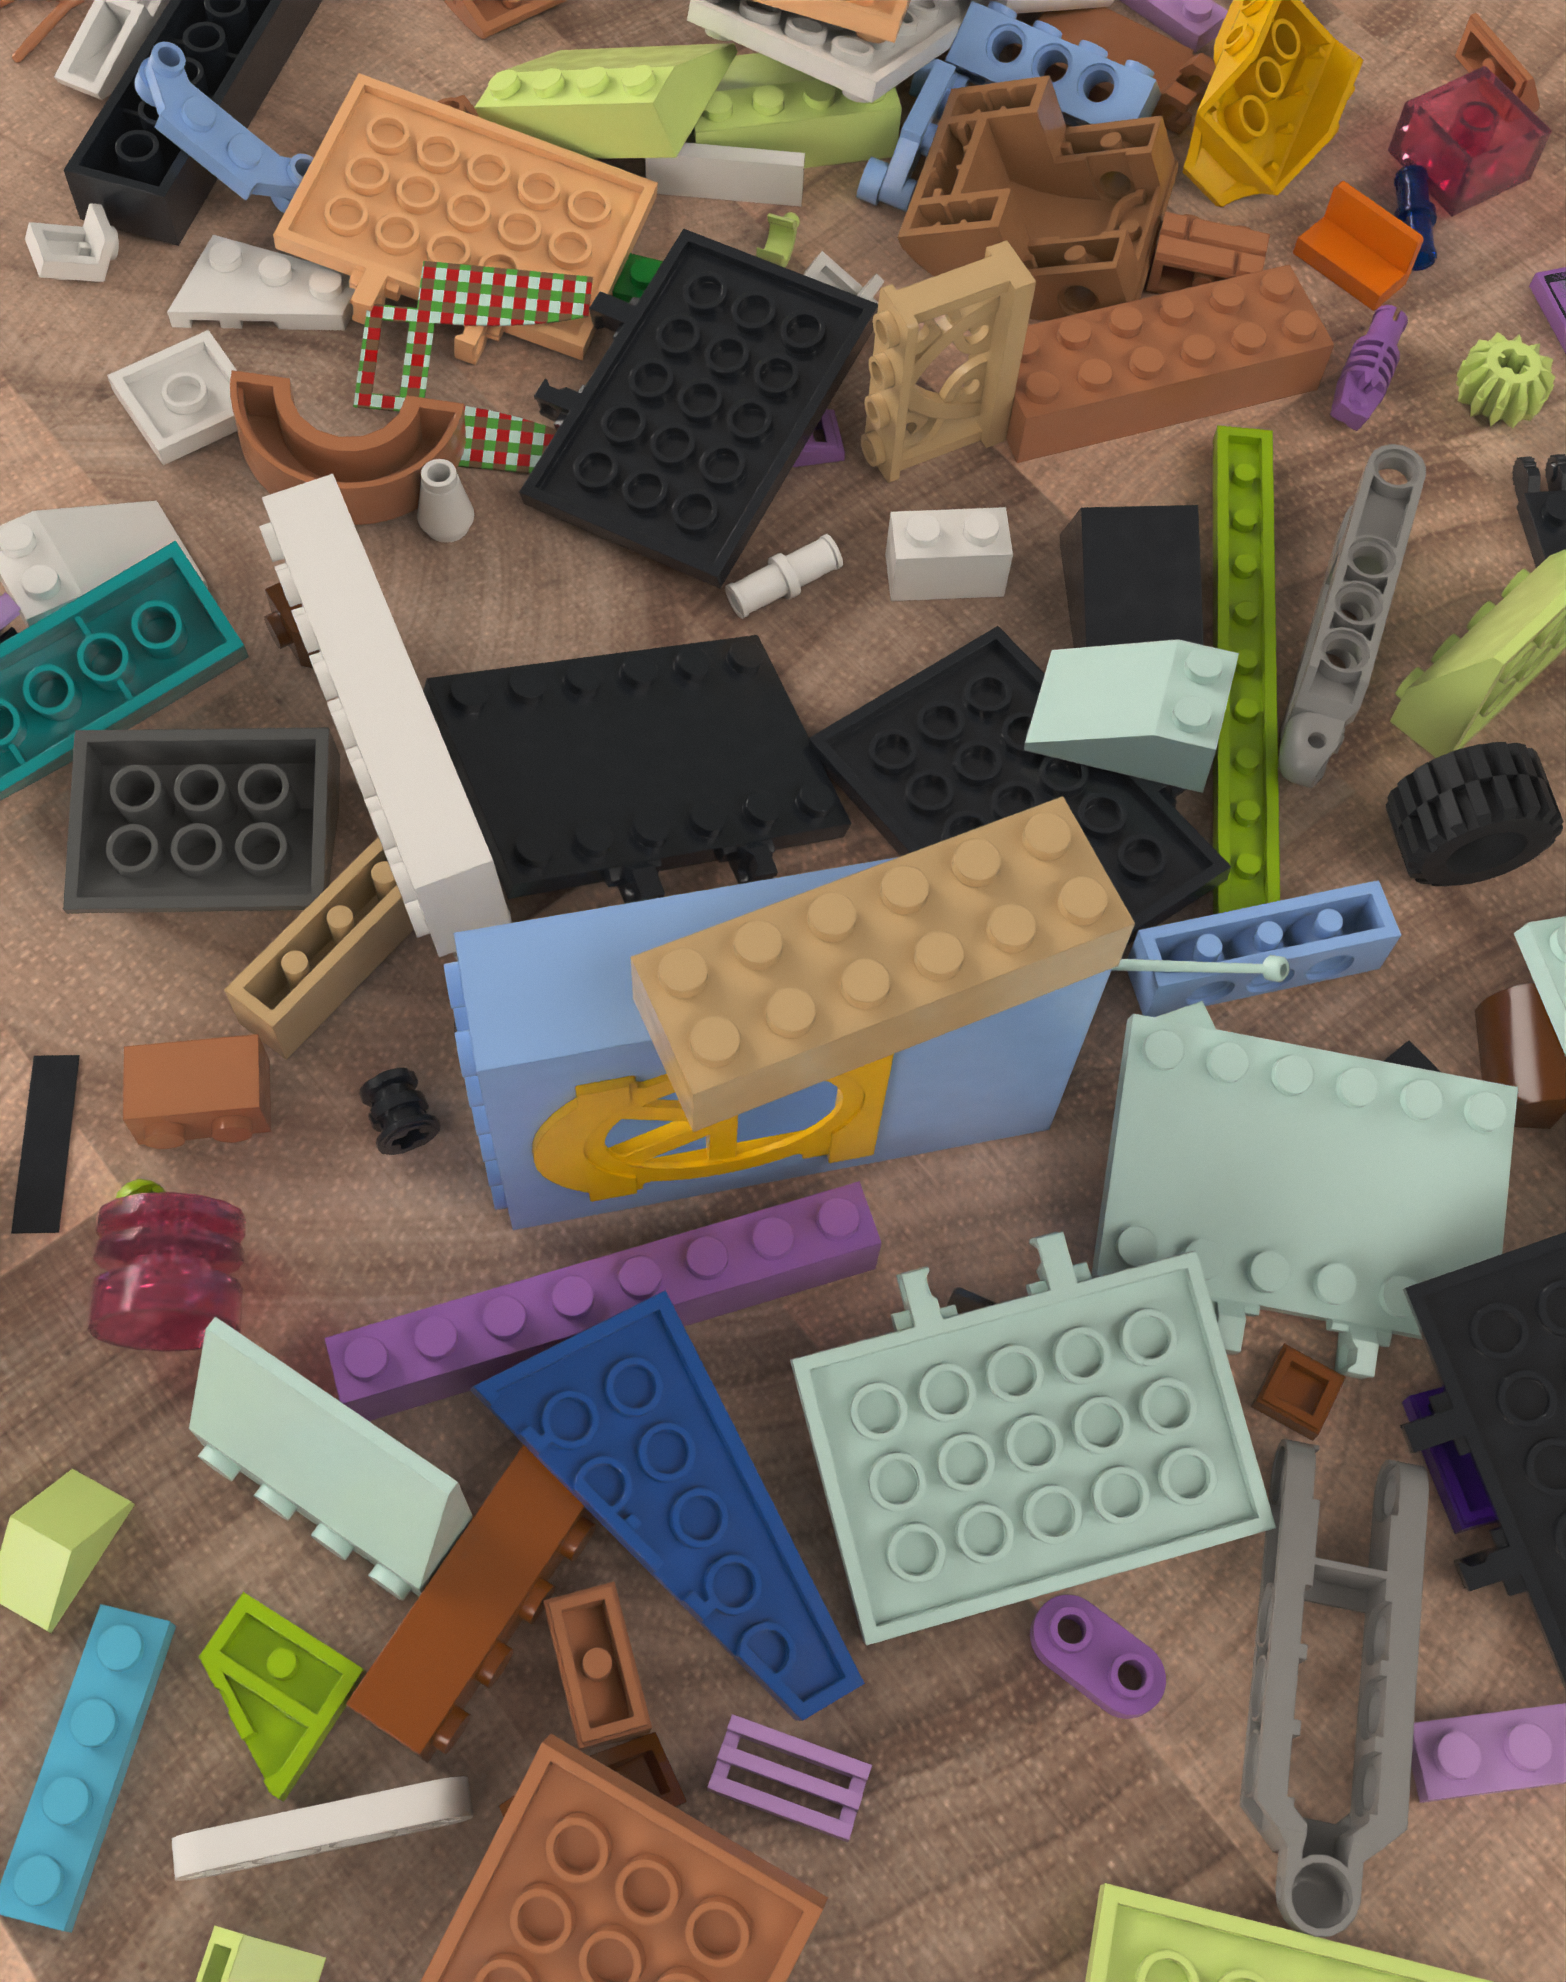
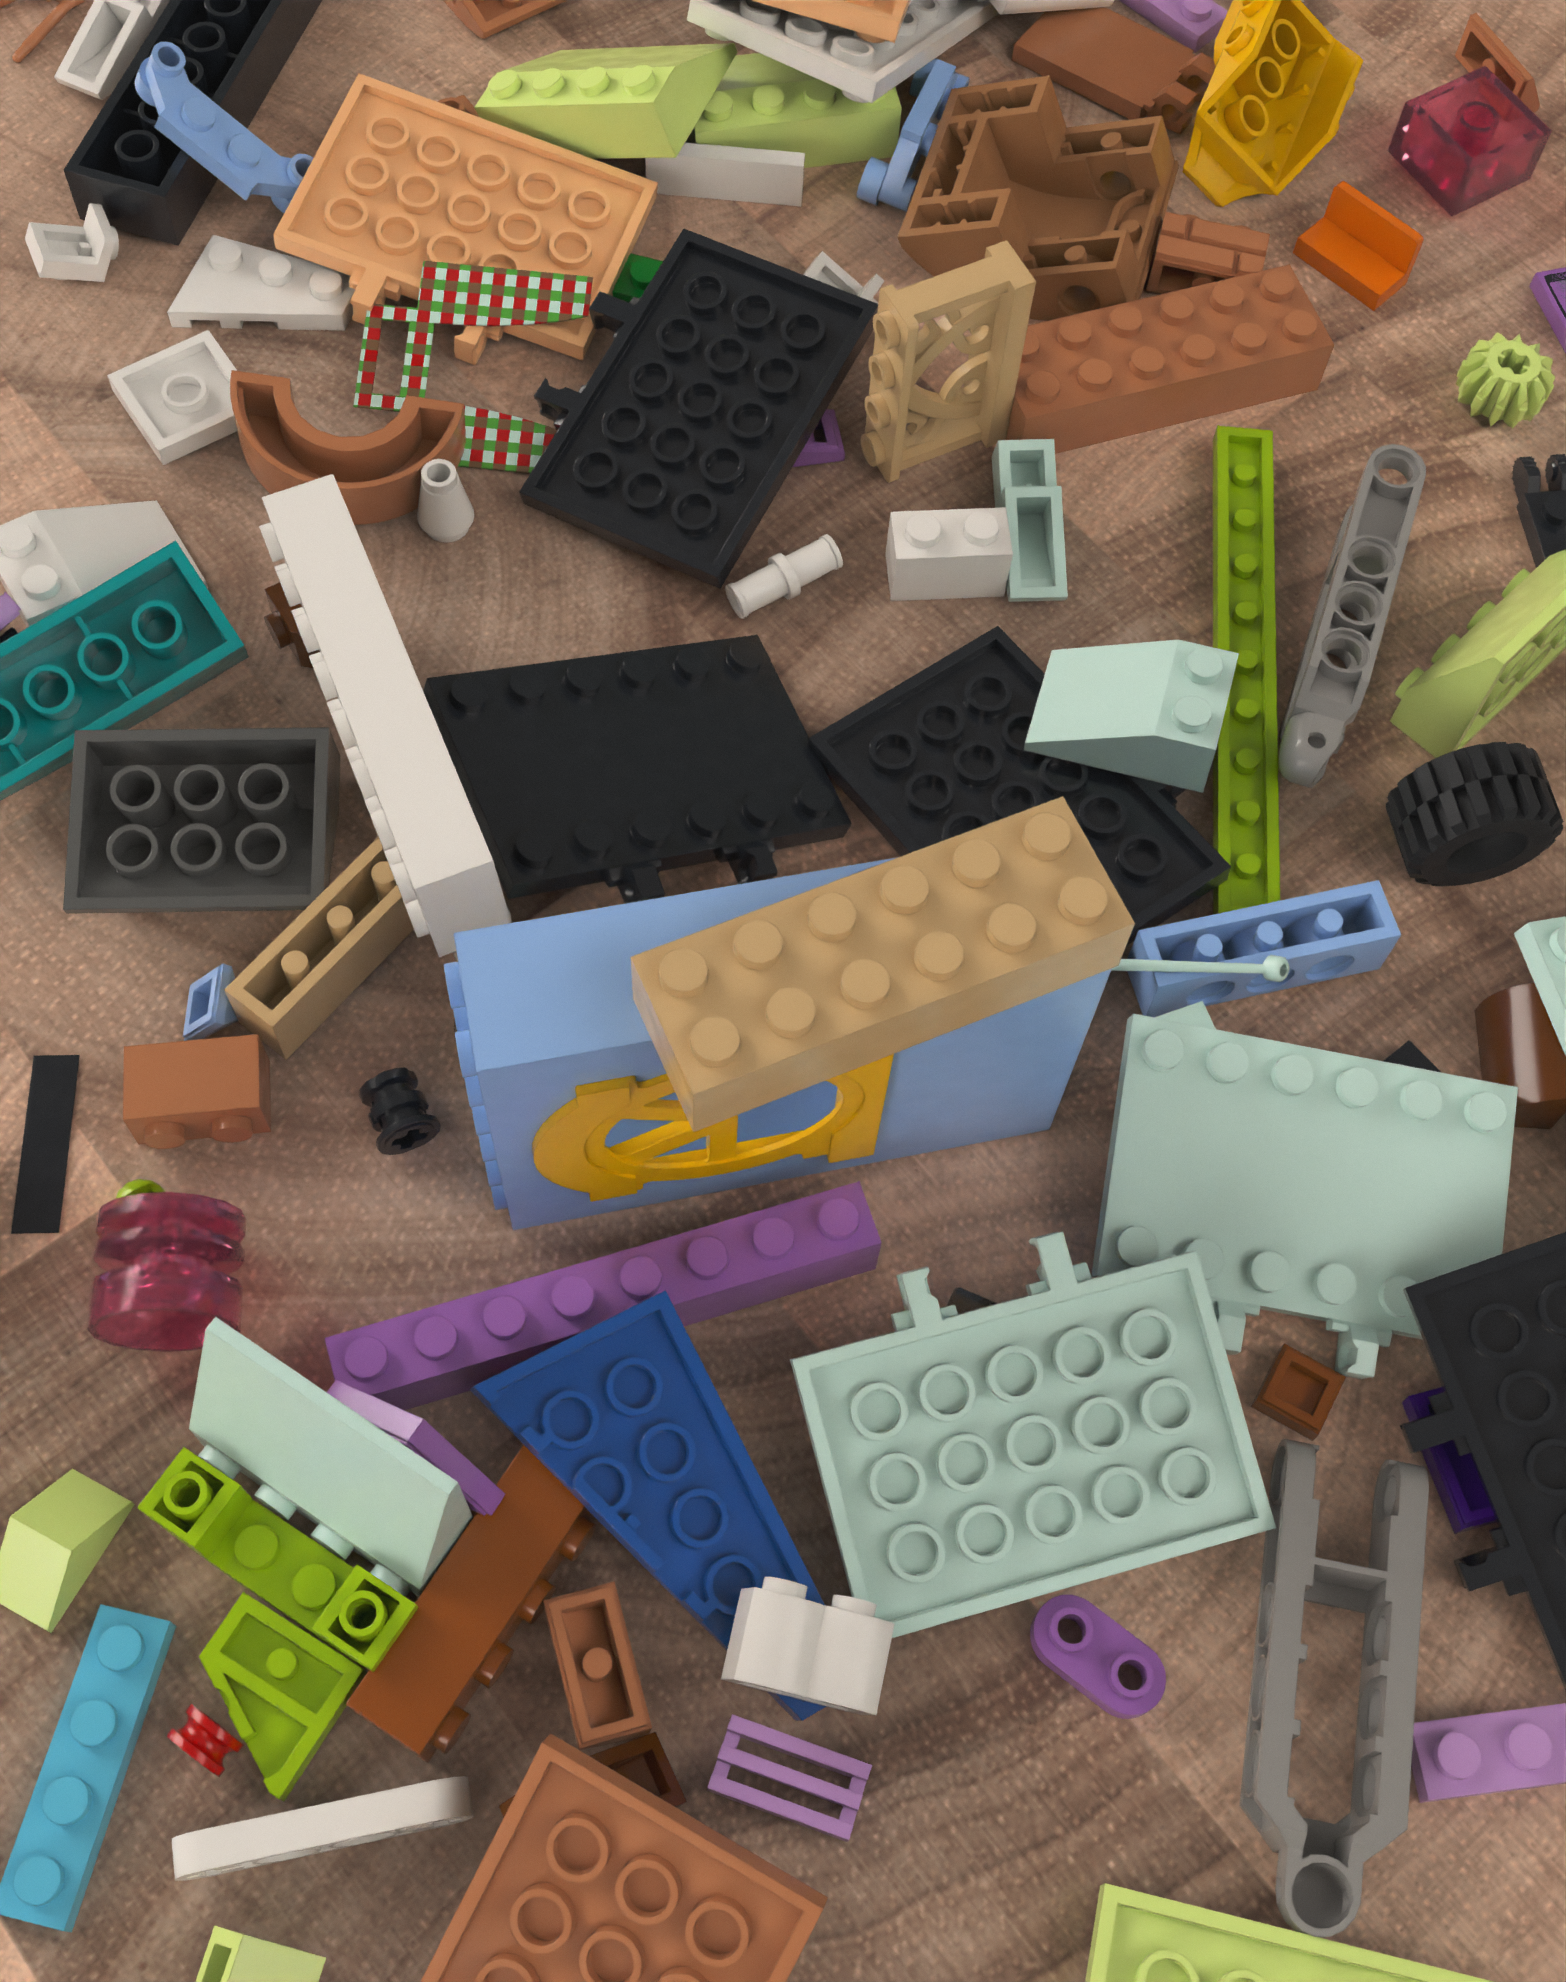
(204, 1740): none -> red bush
(208, 1004): none -> light blue slope
(277, 1561): none -> lime slope
(425, 1441): none -> medium lavender tile
(780, 239): yellowish green piece -> none
(808, 1648): none -> white brick
(992, 28): light blue brick -> none
(1029, 490): none -> light aqua slope
(1133, 575): black slope -> none
(1369, 369): medium lavender hinge -> none
(1417, 210): clear blue pin -> none

